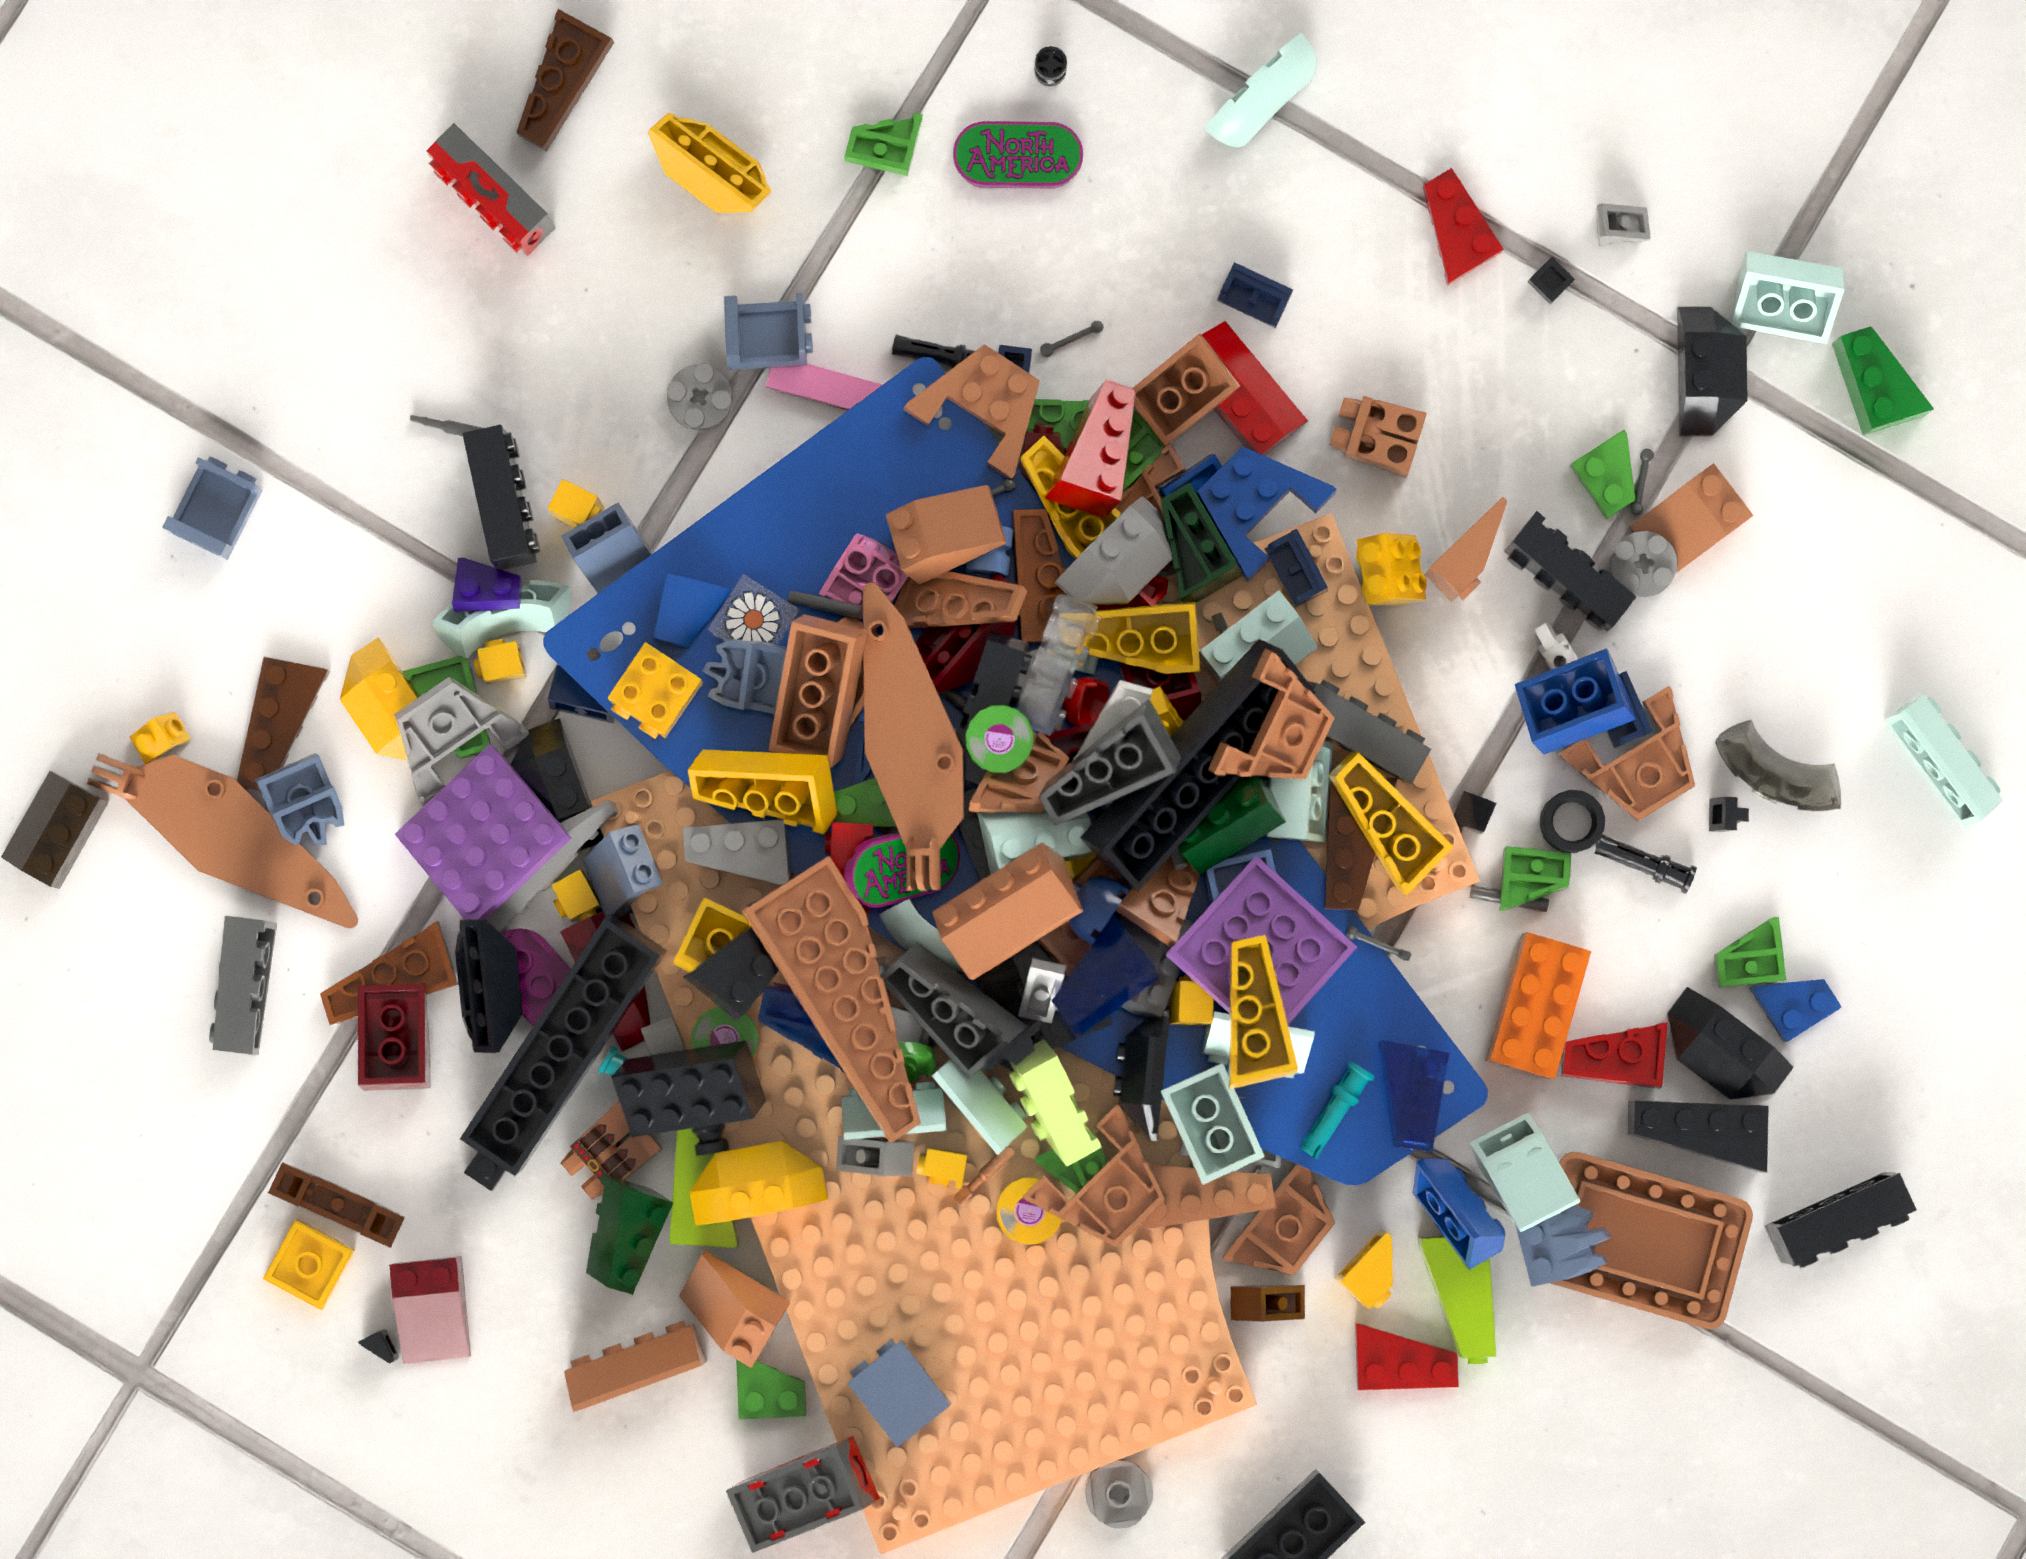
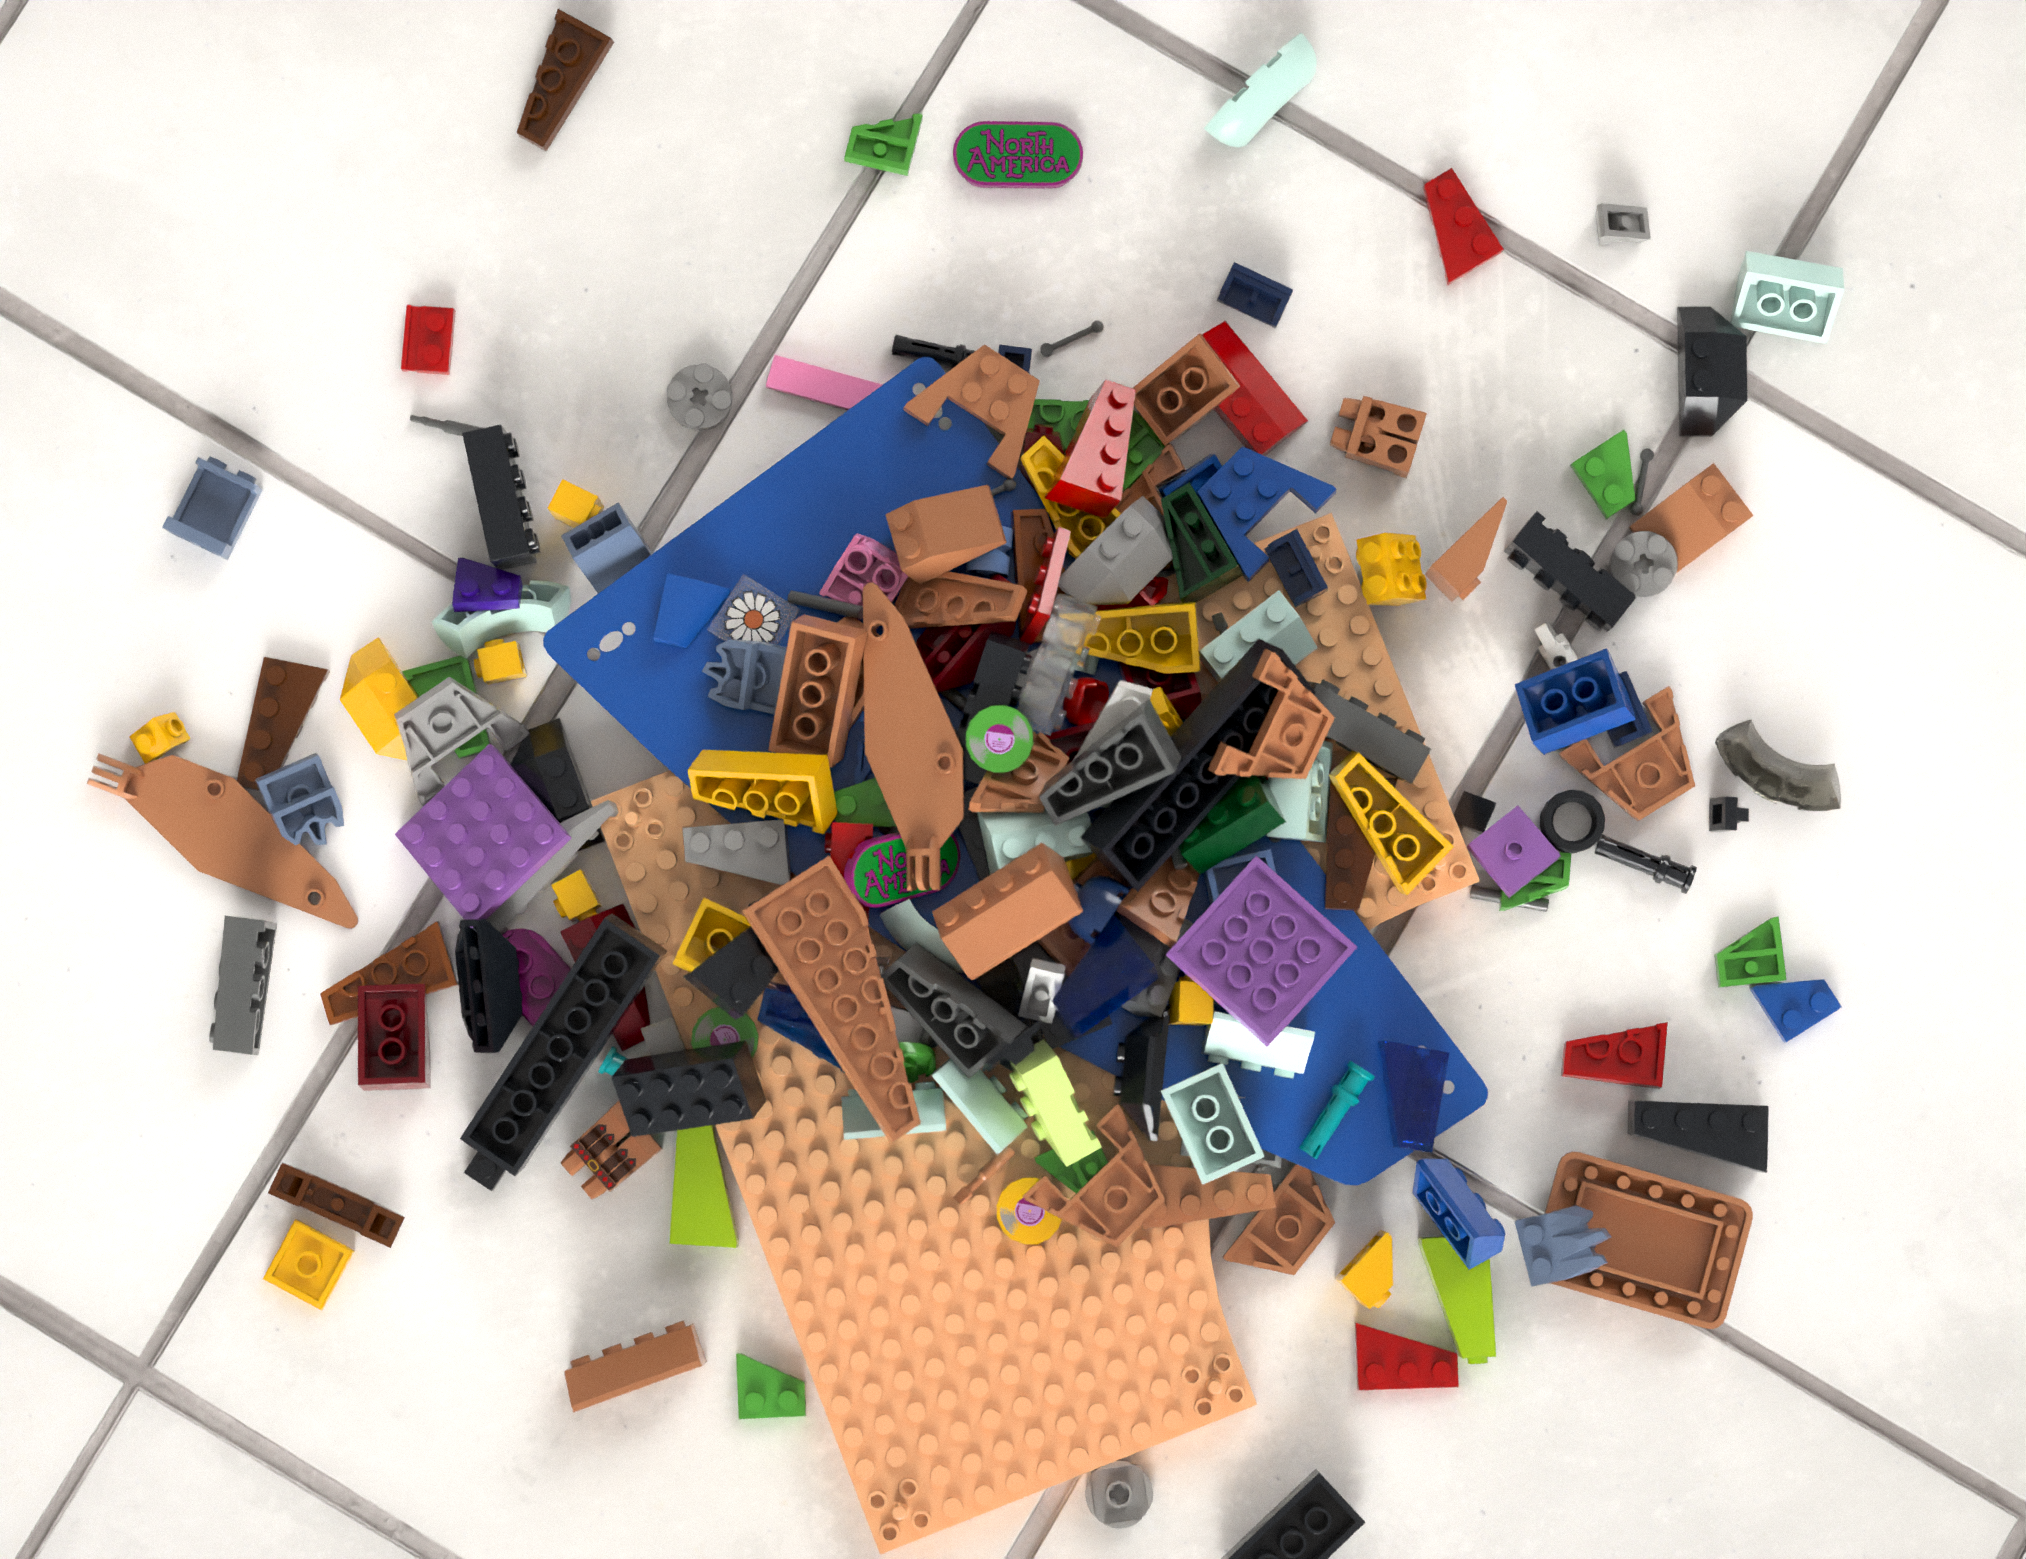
(54, 830): dark brown slope -> none
(381, 1346): black slope -> none
(428, 339): none -> red plate
(430, 1309): slope -> none
(490, 189): piece -> none
(572, 698): dark blue hinge -> none
(621, 870): sand blue panel -> none
(626, 1232): dark green wedge -> none
(654, 691): yellow brick -> none
(708, 165): yellow wedge -> none
(710, 1139): black wheel -> none
(733, 1307): nougat slope -> none
(756, 1183): yellow wedge -> none
(767, 333): sand blue panel -> none
(802, 1494): dark grey piece -> none
(875, 1156): light grey slope -> none
(898, 1392): sand blue panel -> none
(942, 1166): yellow brick -> none
(1046, 583): none -> red wing
(1051, 59): black wheel -> none
(1257, 1020): yellow wedge -> none
(1267, 1302): reddish brown slope -> none
(1352, 933): dark grey hinge -> none
(1513, 851): none -> medium lavender plate
(1524, 1172): light aqua slope -> none
(1538, 1005): orange brick -> none
(1551, 280): black plate -> none
(1724, 1049): black wedge -> none
(1840, 1218): black brick -> none
(1877, 382): green wedge -> none
(1944, 760): light aqua slope -> none

